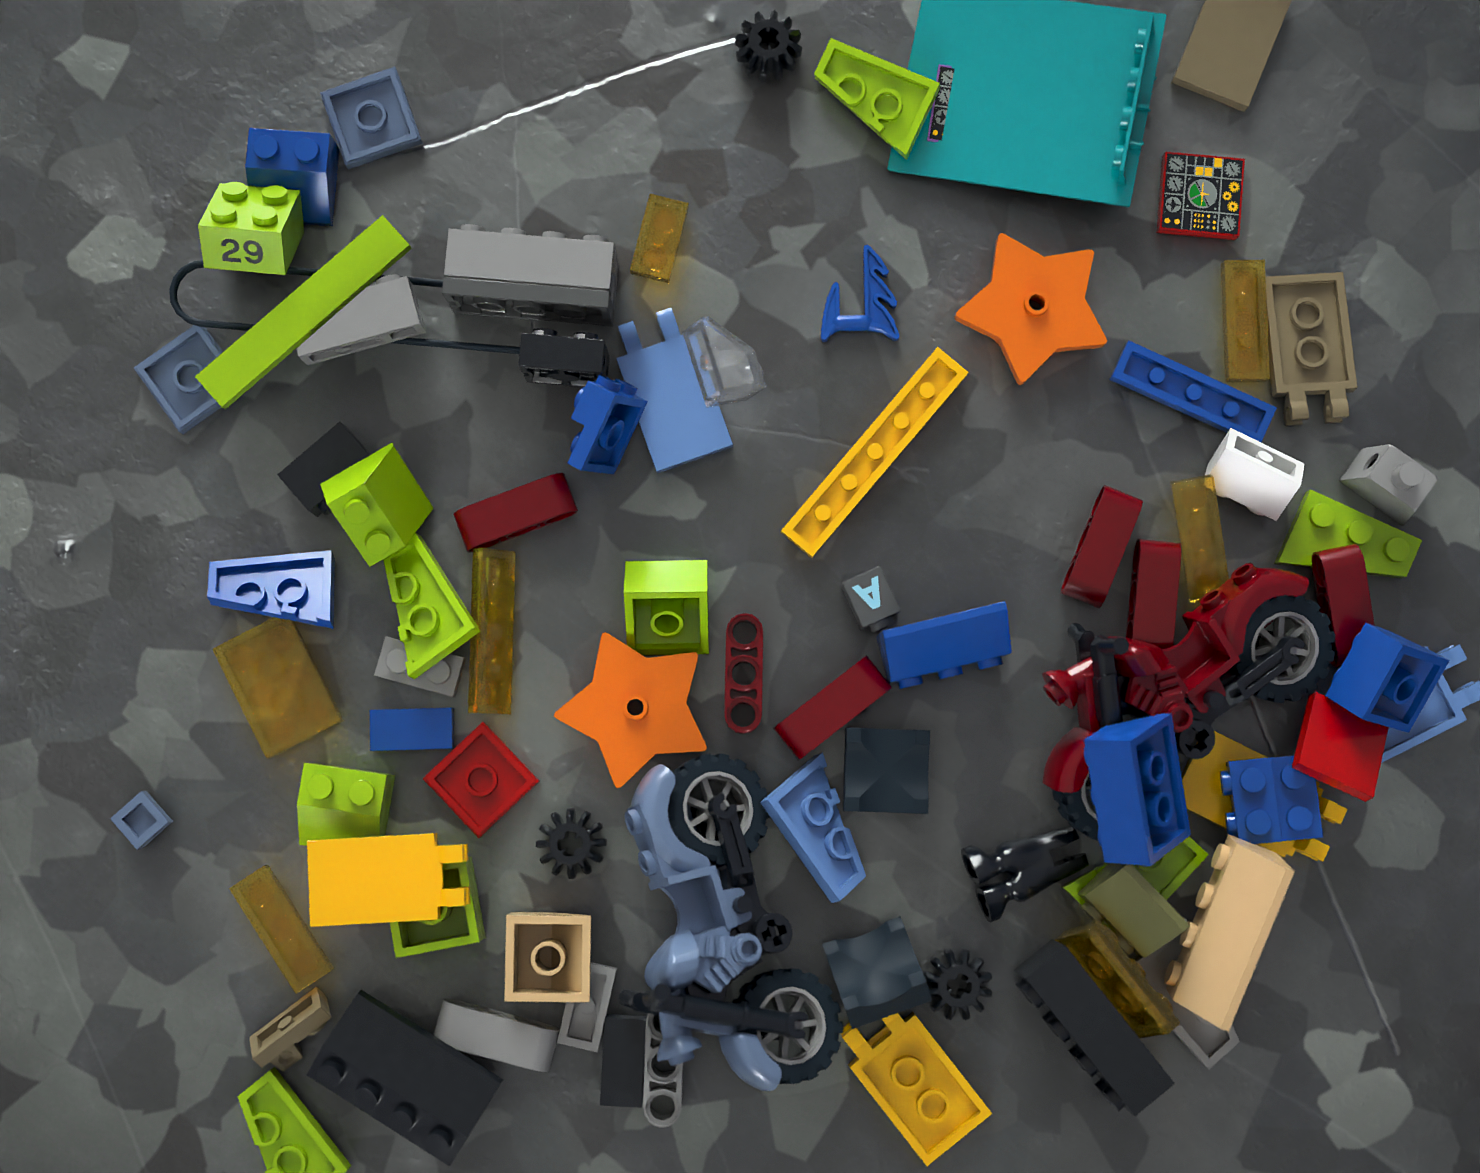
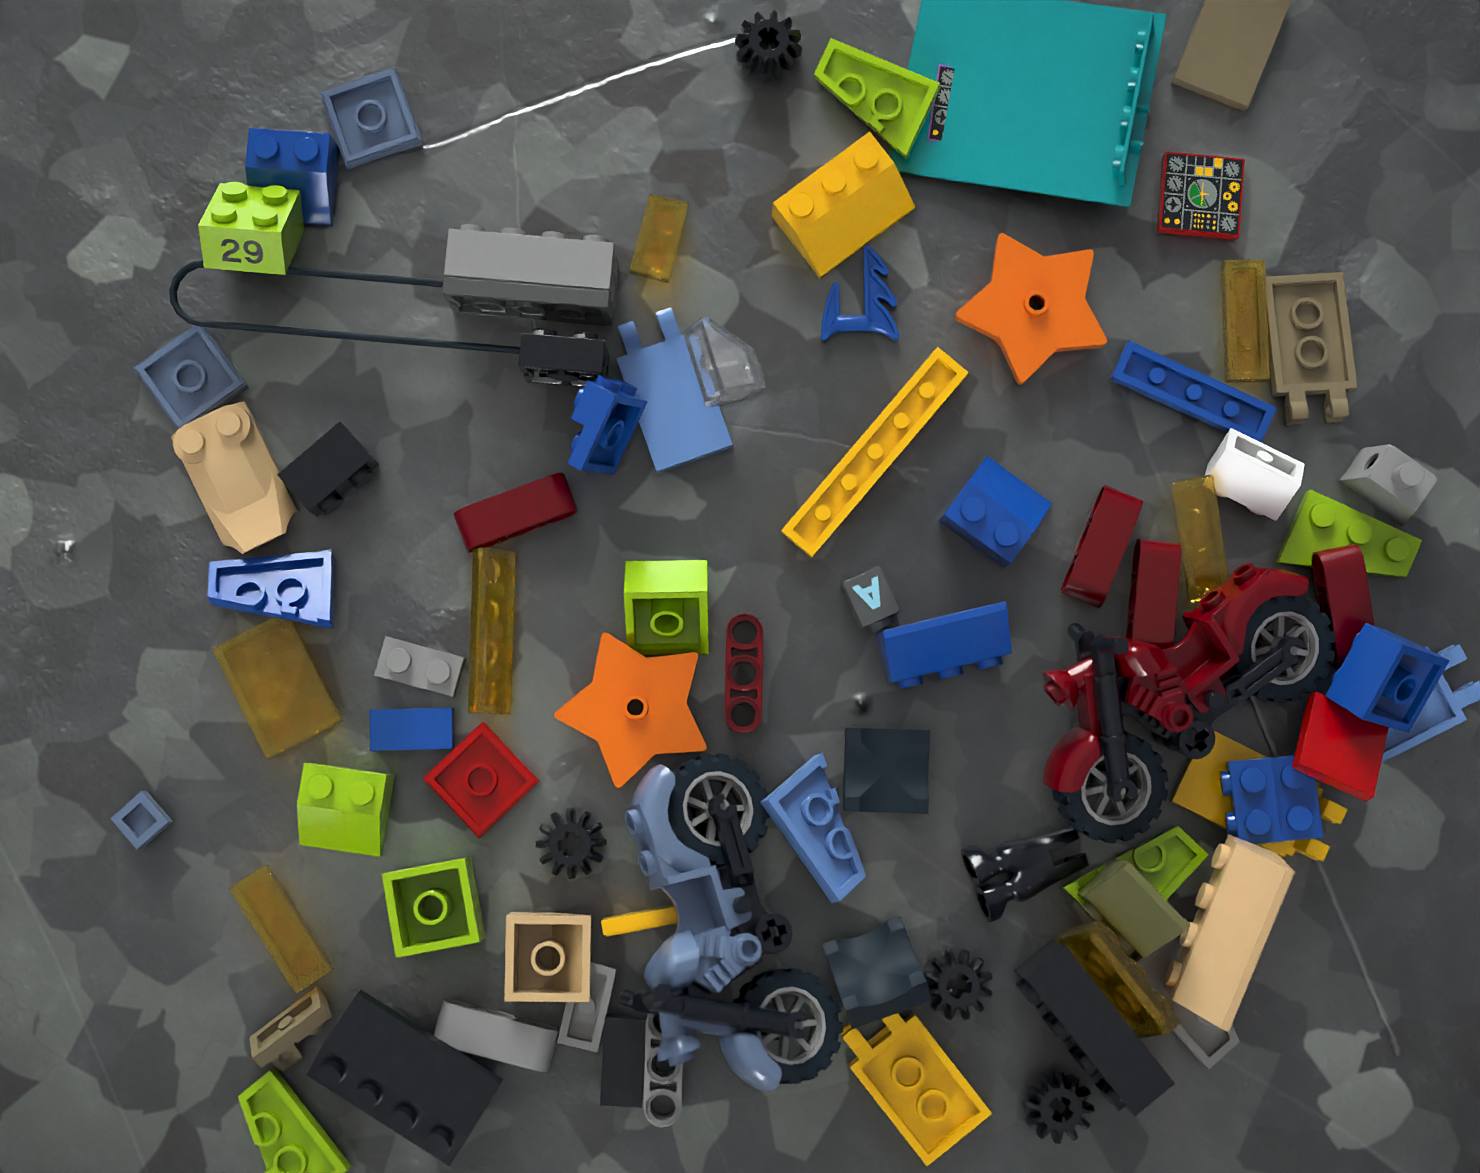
(235, 476): none -> tan slope
(303, 312): lime tile -> none
(371, 319): light grey slope -> none
(378, 503): lime slope -> none
(381, 879): yellow tile -> none
(427, 607): lime wing -> none
(639, 920): none -> yellow tile
(832, 707): dark red beam -> none
(843, 205): none -> yellow slope
(996, 512): none -> blue slope
(1043, 1114): none -> black gear
(1137, 790): blue slope -> none

